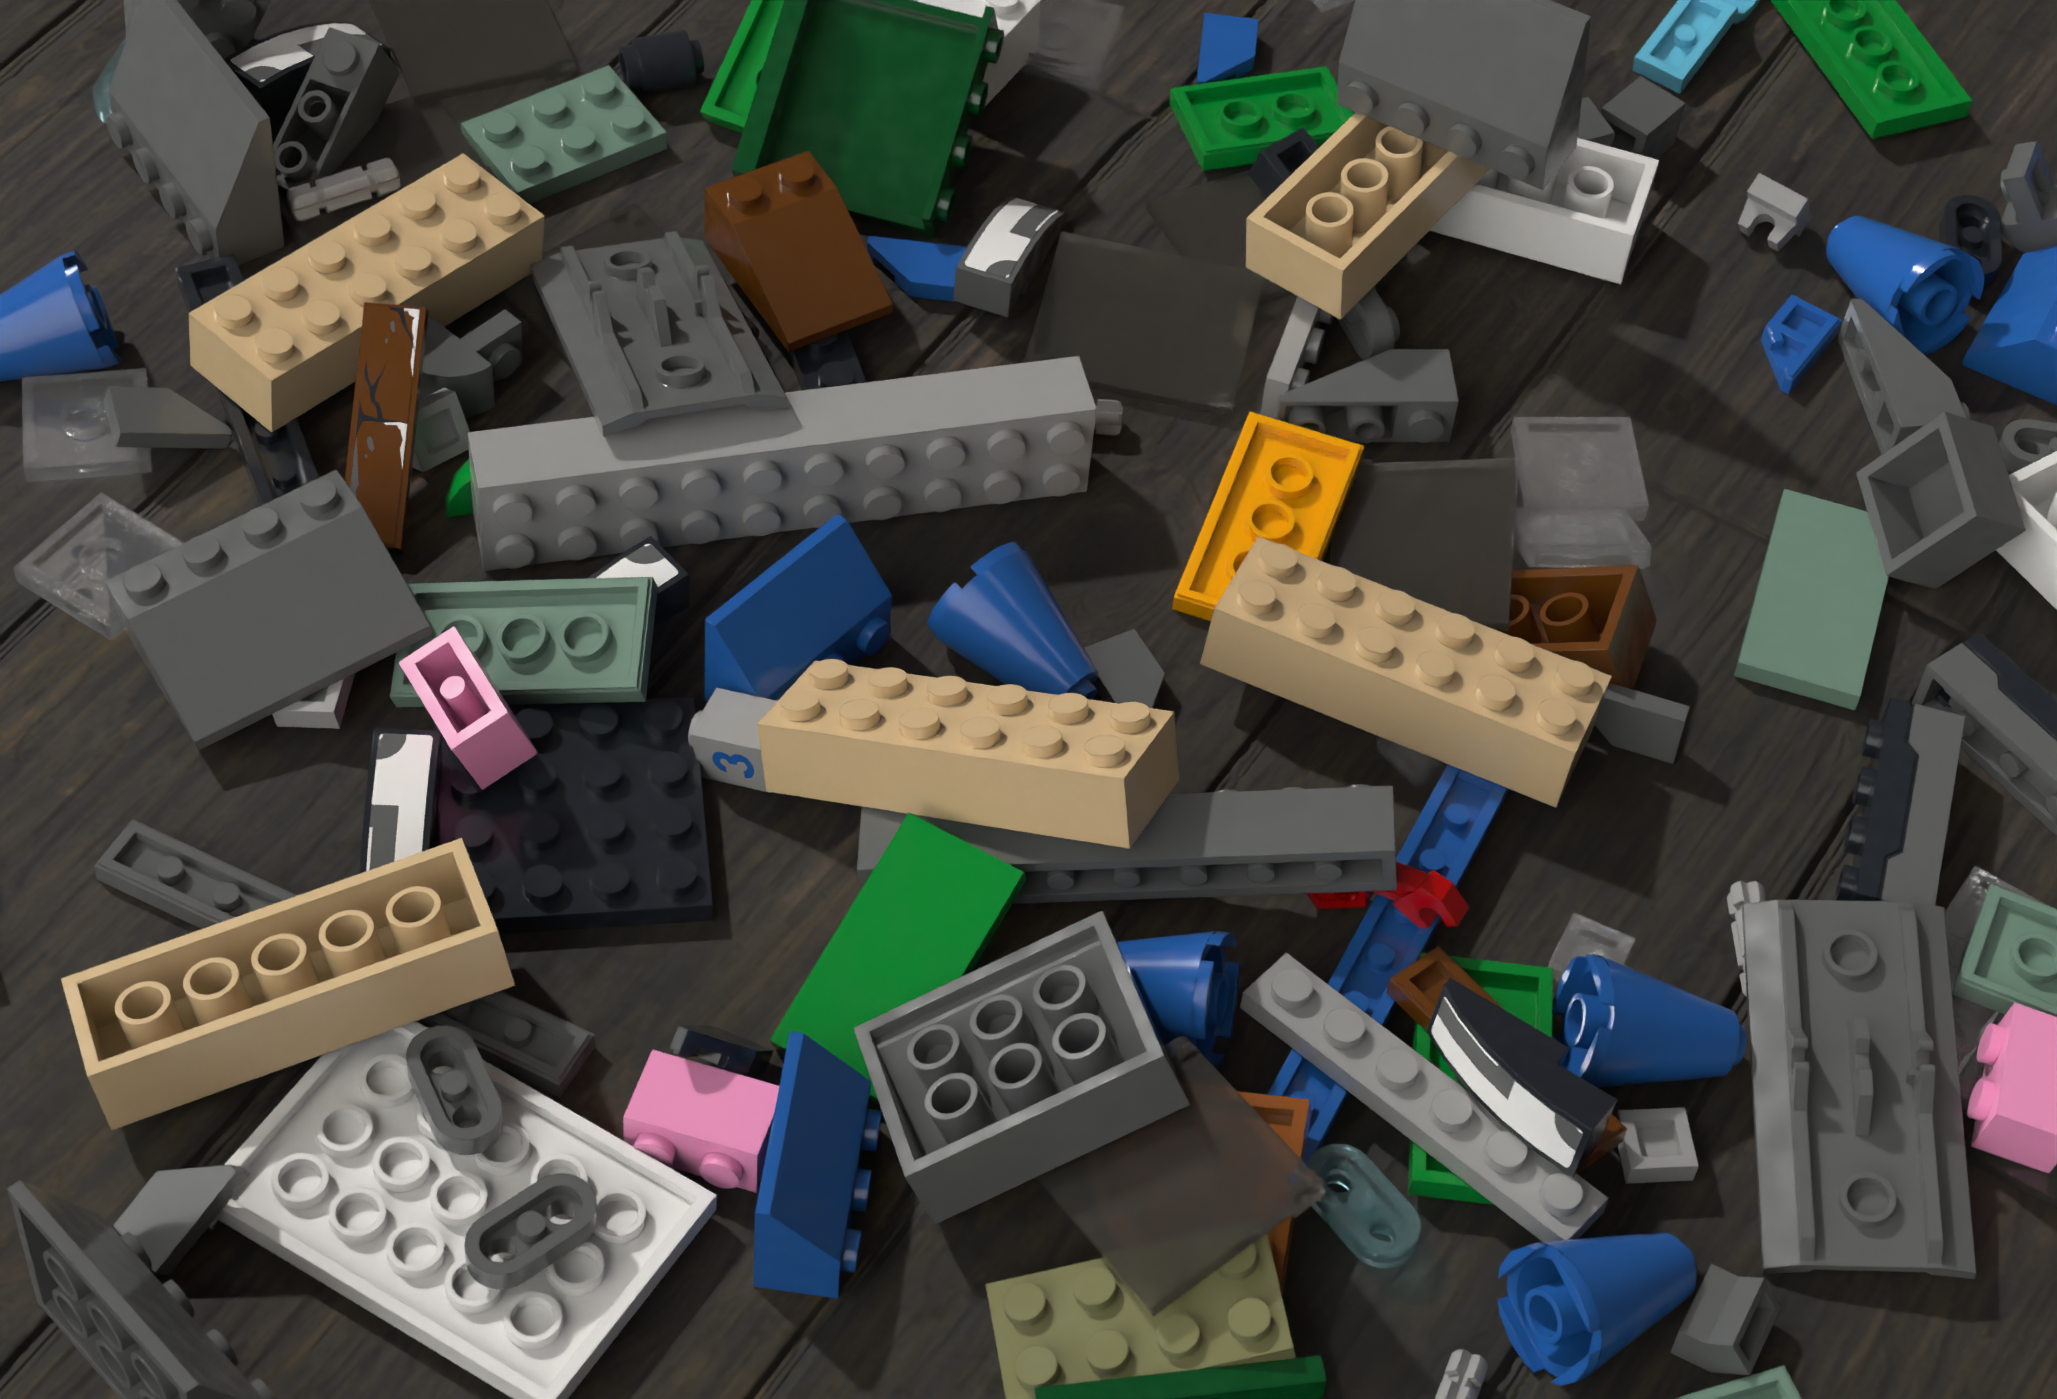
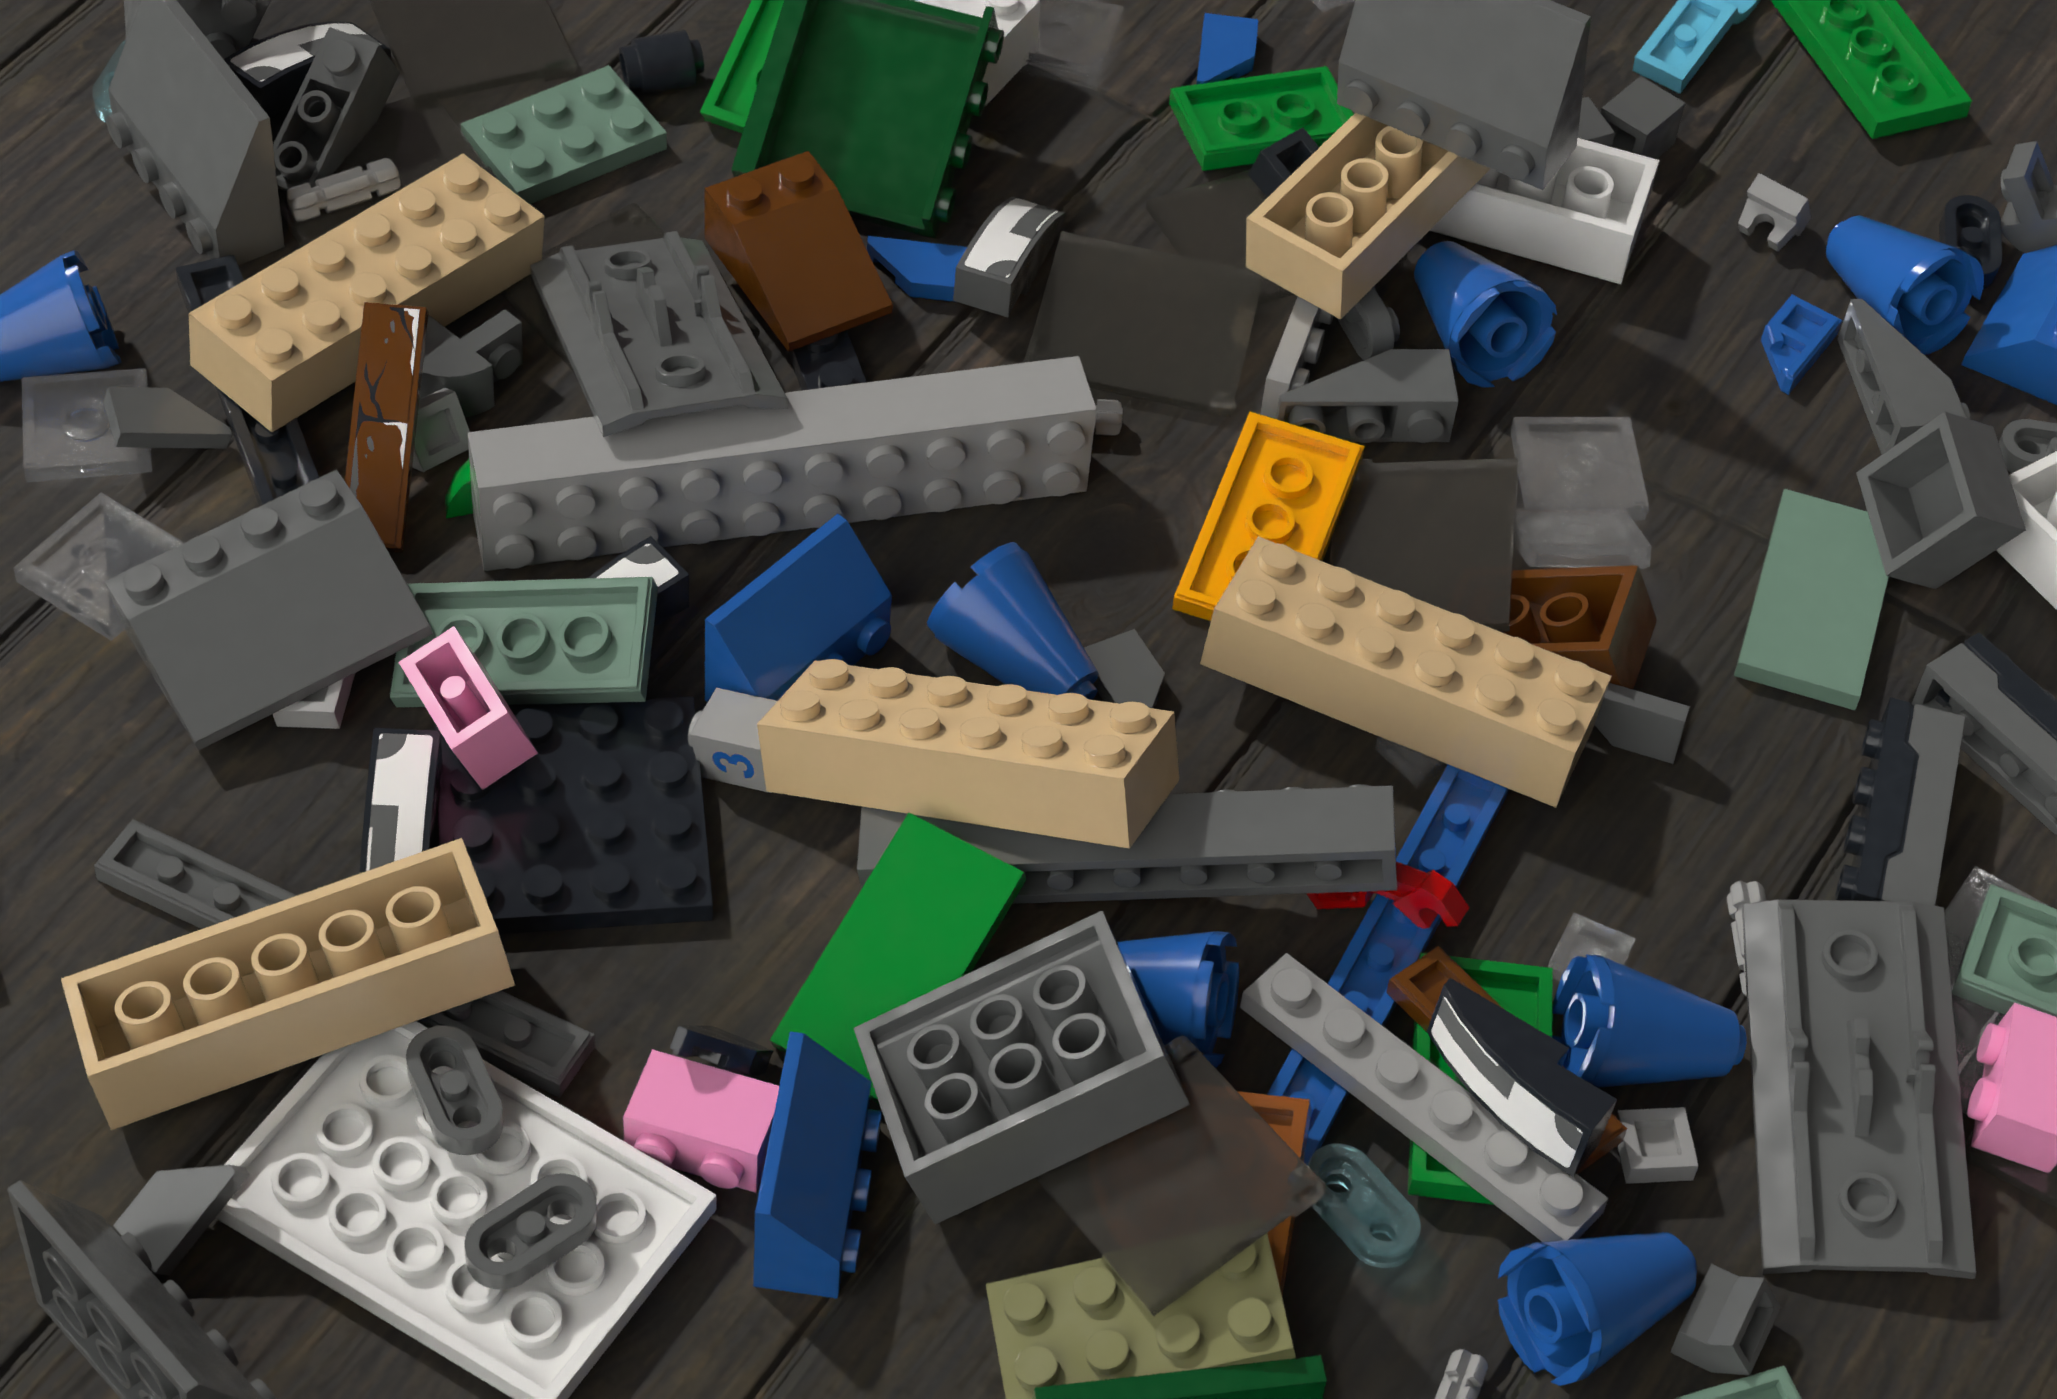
(1484, 313): none -> blue cone

